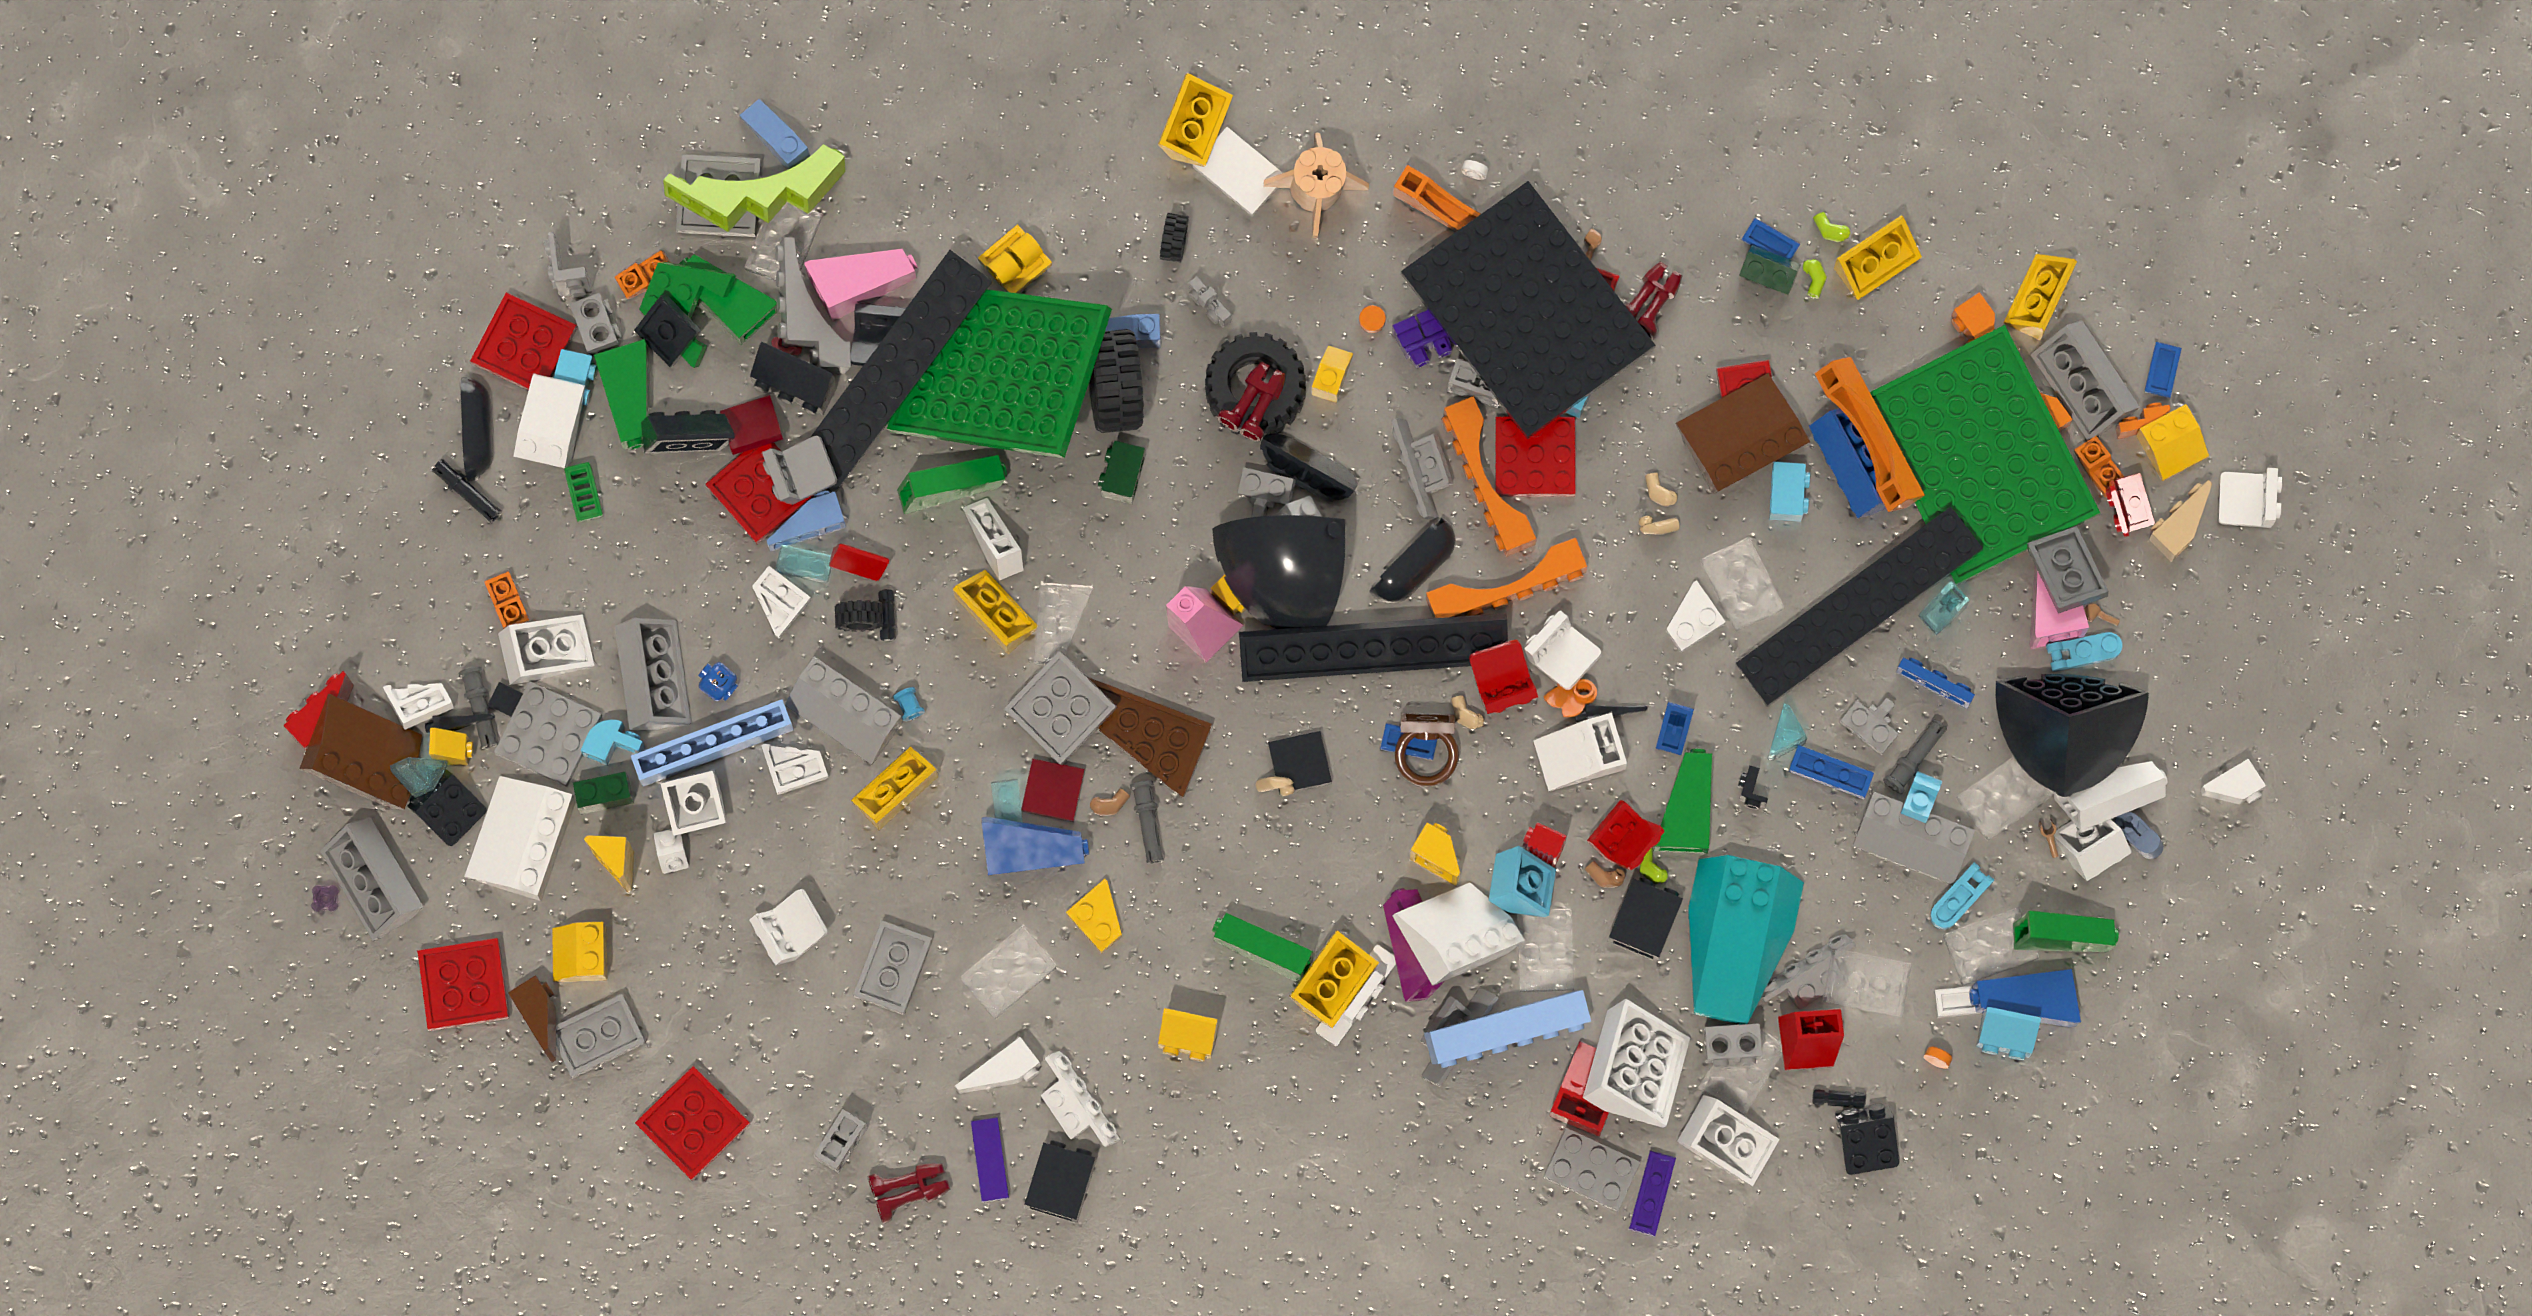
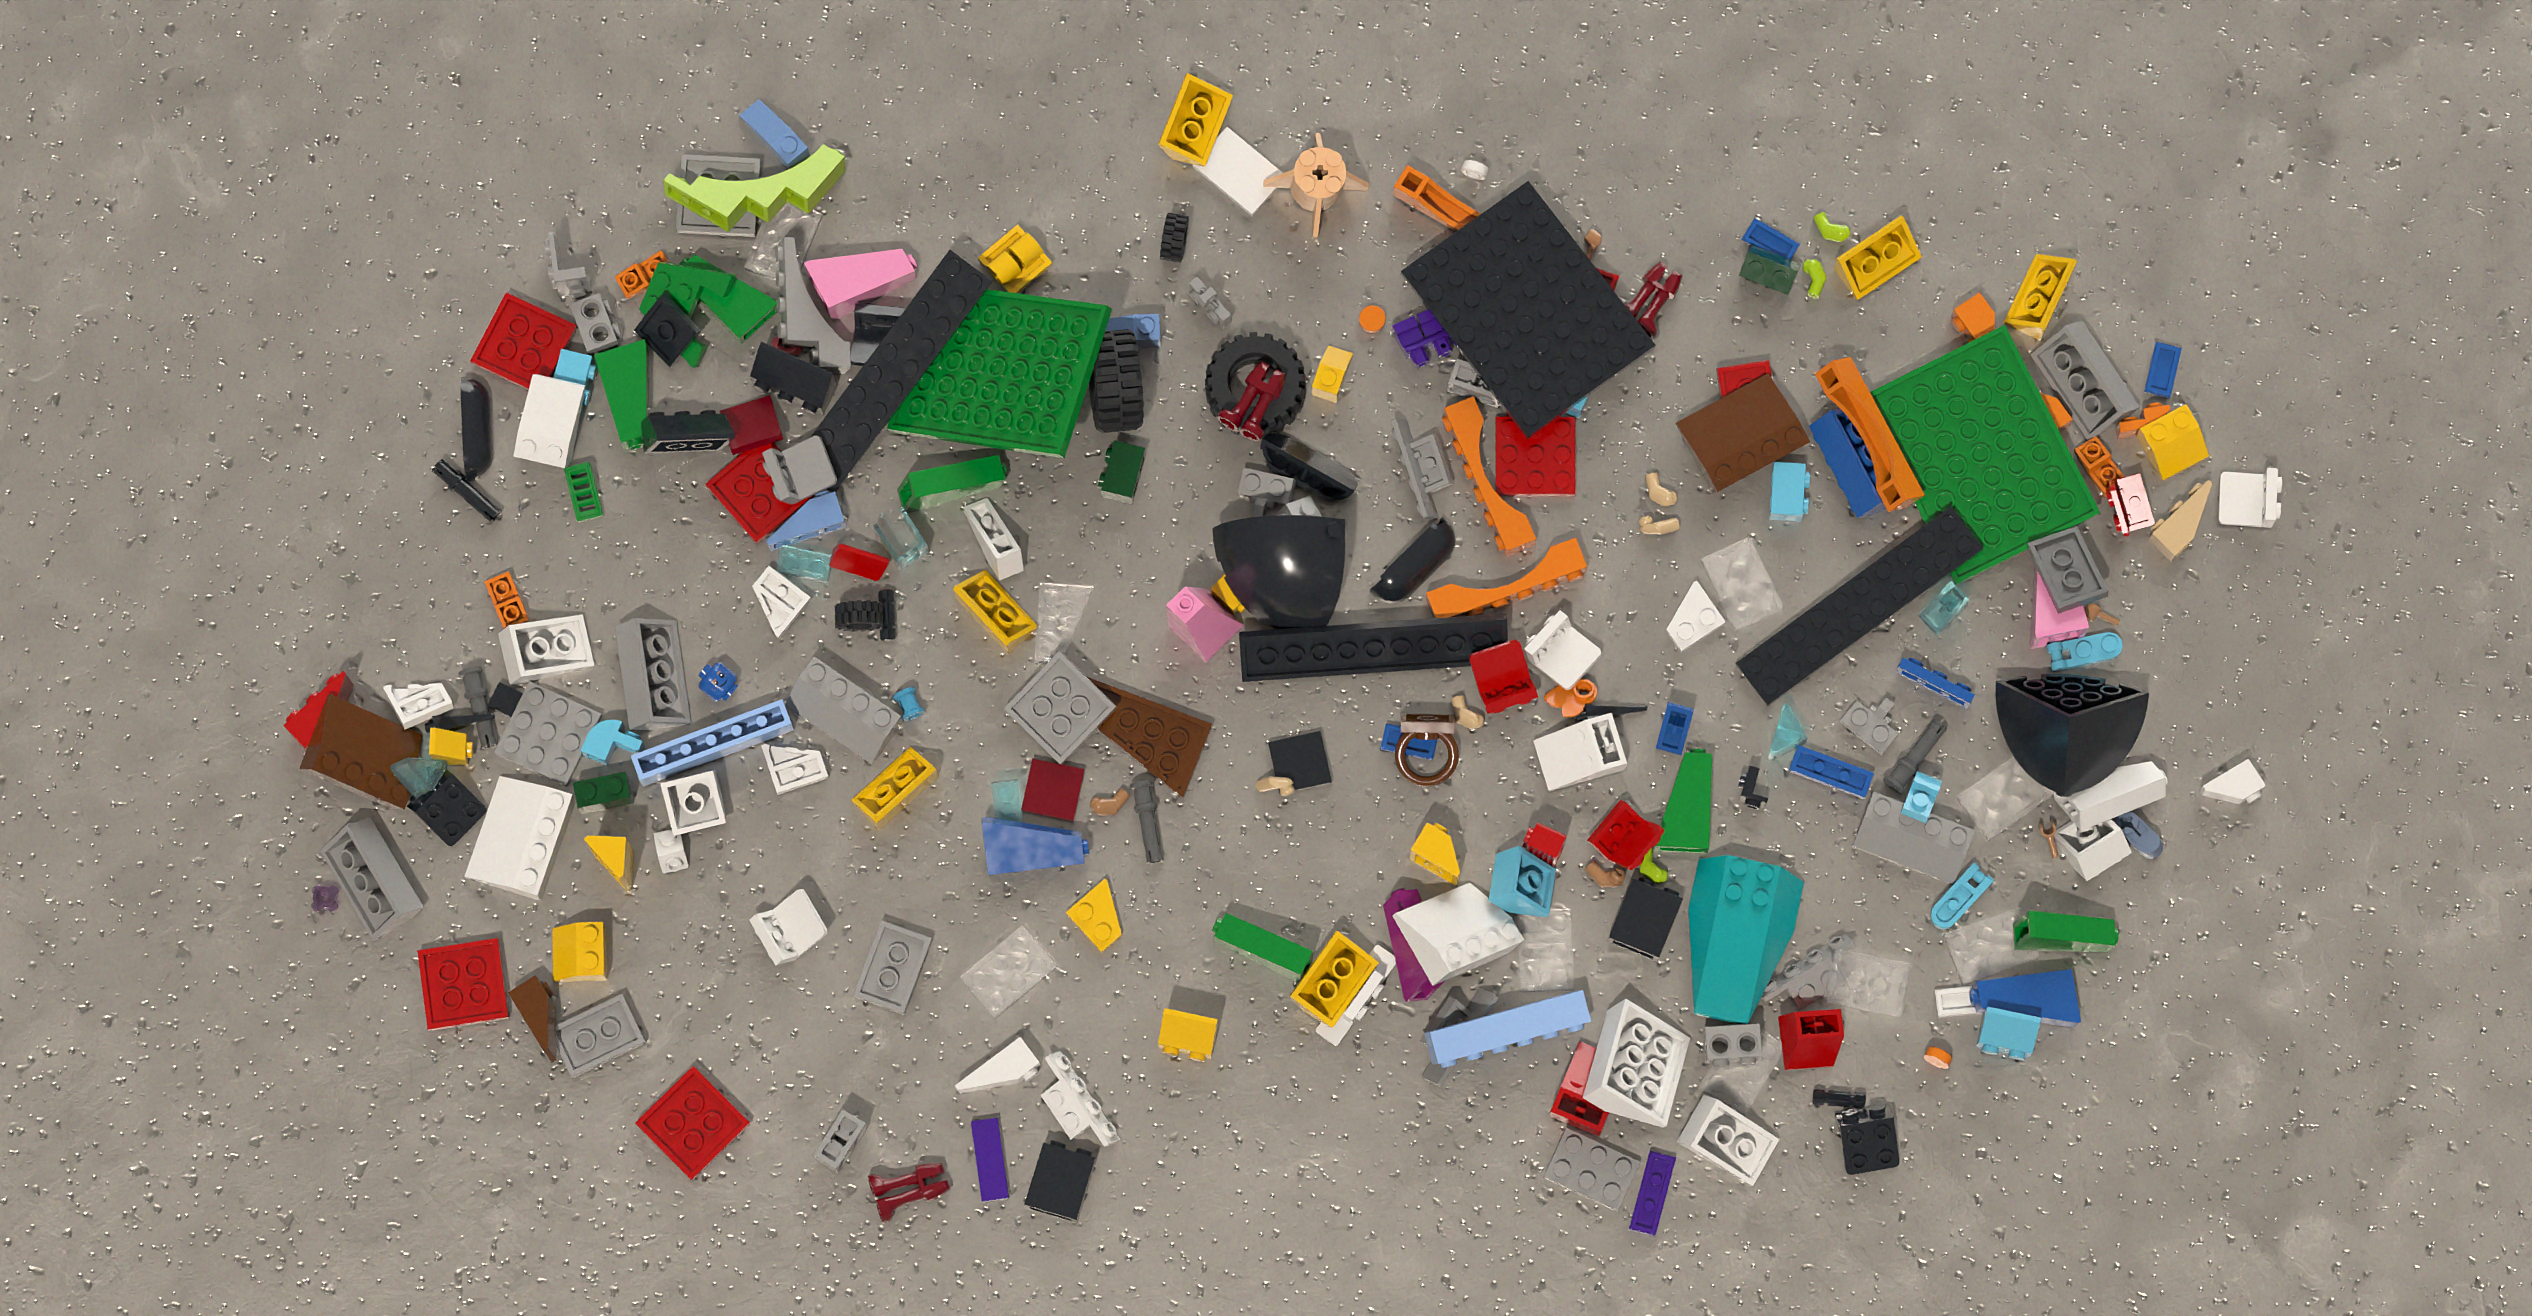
(911, 556): none -> clear light blue piece

